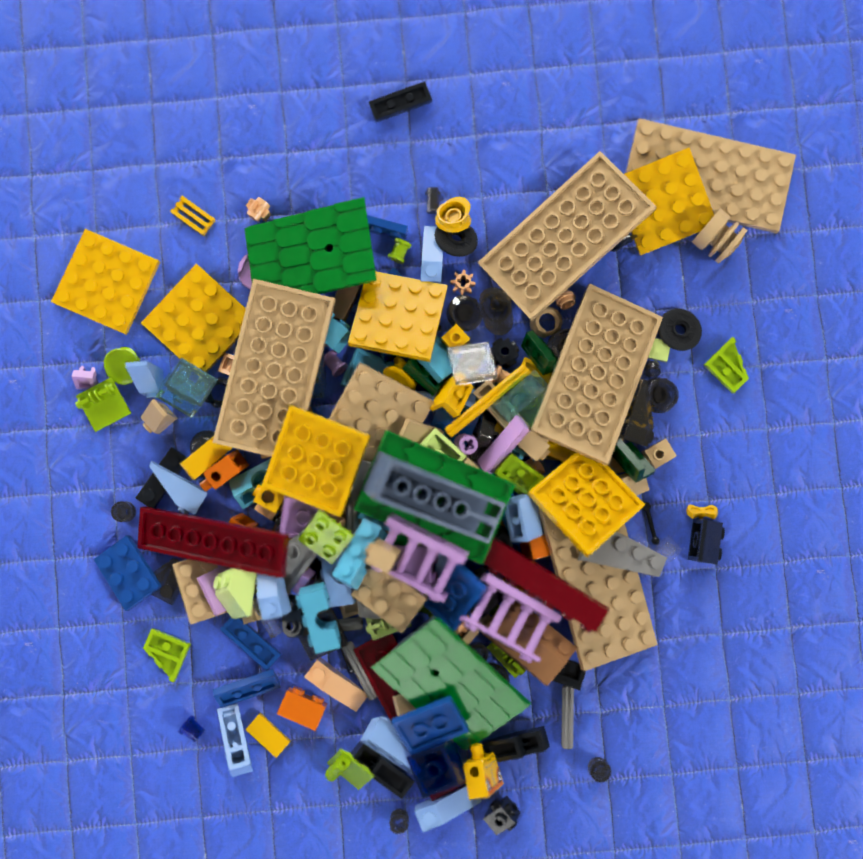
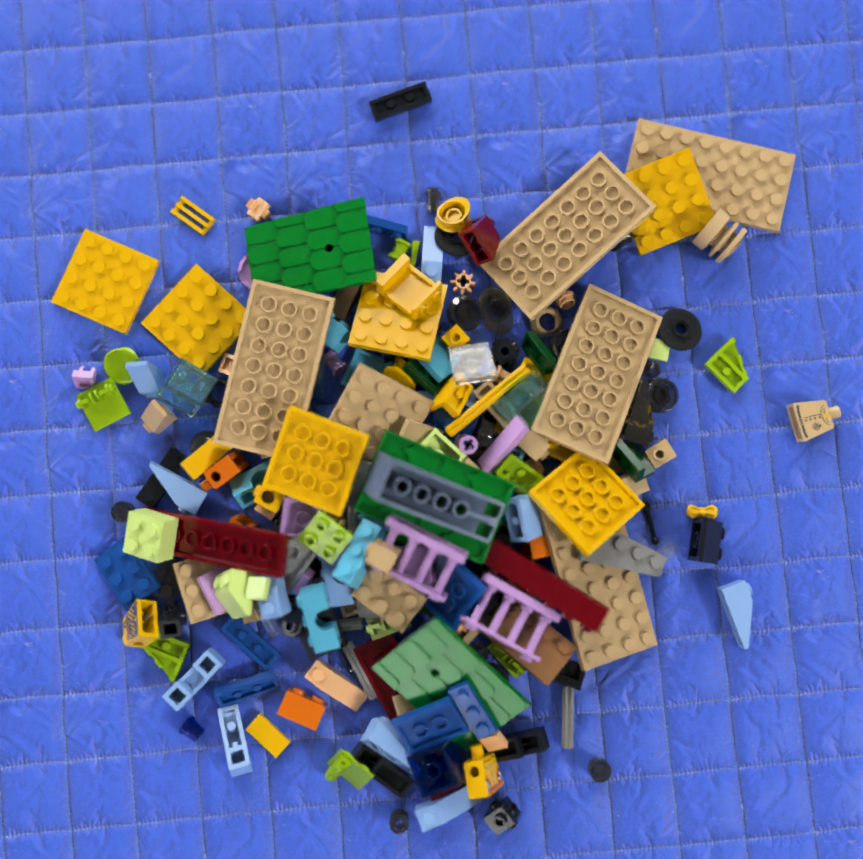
(141, 624): none -> yellow torso
(150, 535): none -> yellowish green brick
(171, 621): none -> black brick
(194, 679): none -> light blue arch
(258, 588): none -> yellowish green tile
(408, 288): none -> yellow panel
(414, 251): none -> lime piece
(472, 709): none -> blue plate
(480, 239): none -> dark red torso
(494, 742): none -> light nougat tile
(738, 607): none -> light blue slope
(811, 418): none -> tan torso

